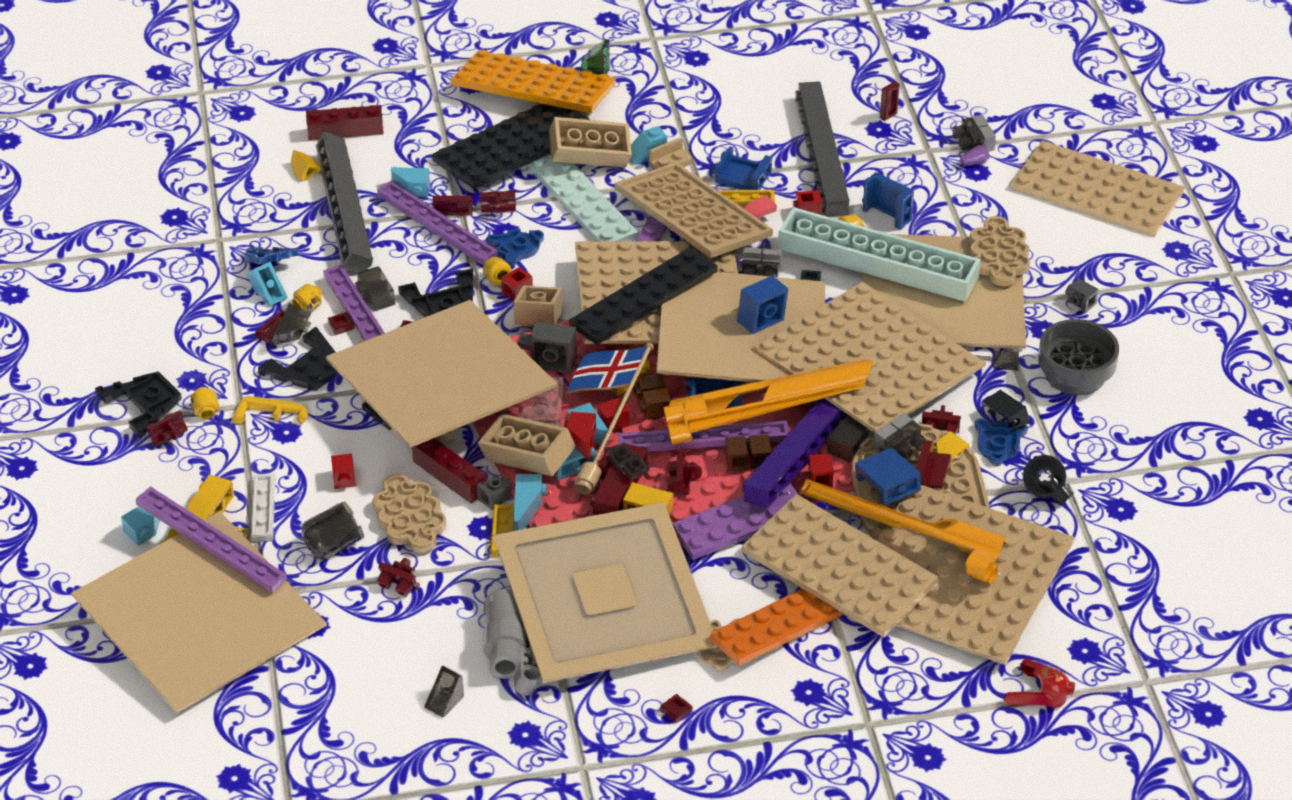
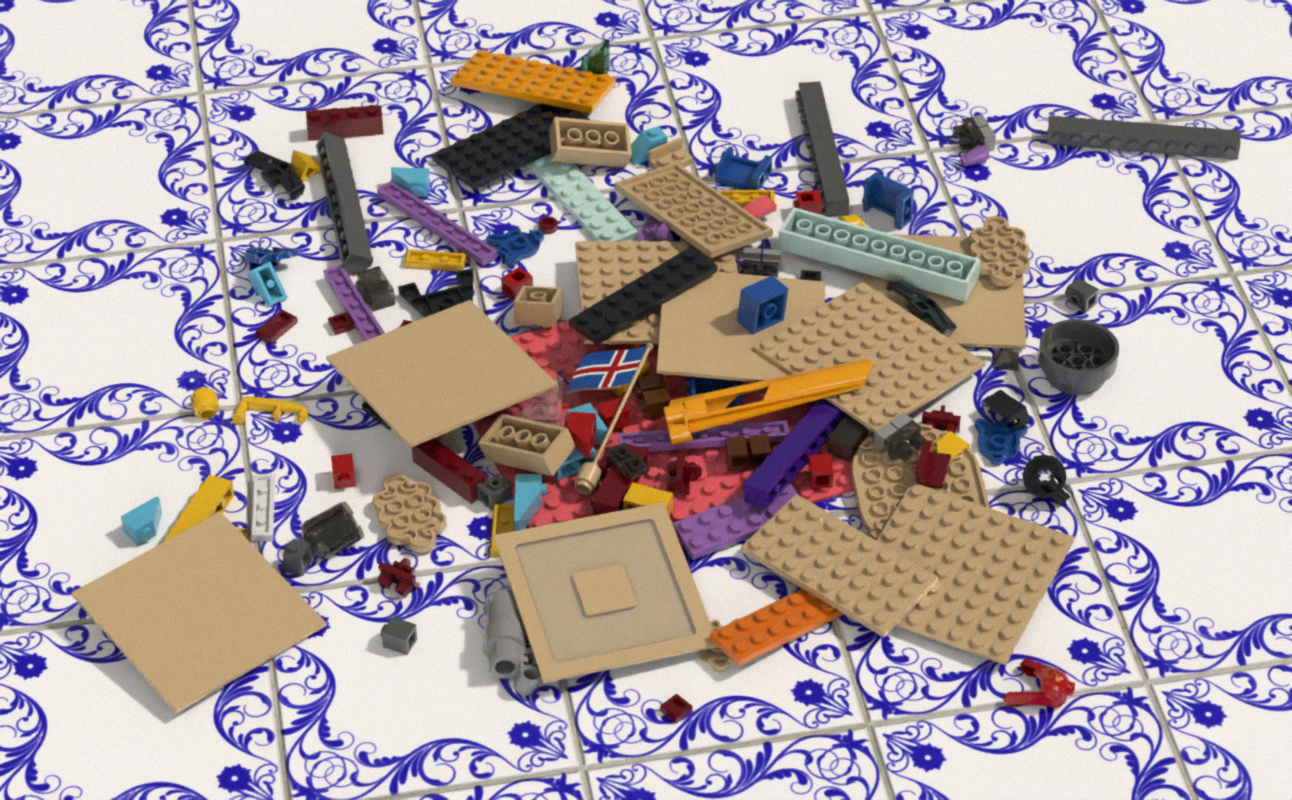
(149, 392): black wing -> none
(167, 428): dark red hips -> none
(211, 539): medium lavender plate -> none
(276, 172): none -> black plate
(291, 325): clear smoke slope -> none
(297, 557): none -> dark grey brick
(307, 297): yellow head -> none
(308, 371): black wing -> none
(399, 635): none -> dark grey brick
(435, 260): none -> yellow tile
(445, 692): clear smoke slope -> none
(454, 205): dark red panel -> none
(495, 269): yellow head -> none
(498, 201): dark red hips -> none
(548, 225): none -> dark red tile
(551, 346): dark grey hinge -> none
(661, 232): none -> medium lavender cone
(889, 100): dark red tile -> none
(889, 475): blue panel -> none
(923, 306): none -> black plate
(979, 543): light orange panel -> none
(1098, 188): tan plate -> none
(1143, 137): none -> dark grey brick

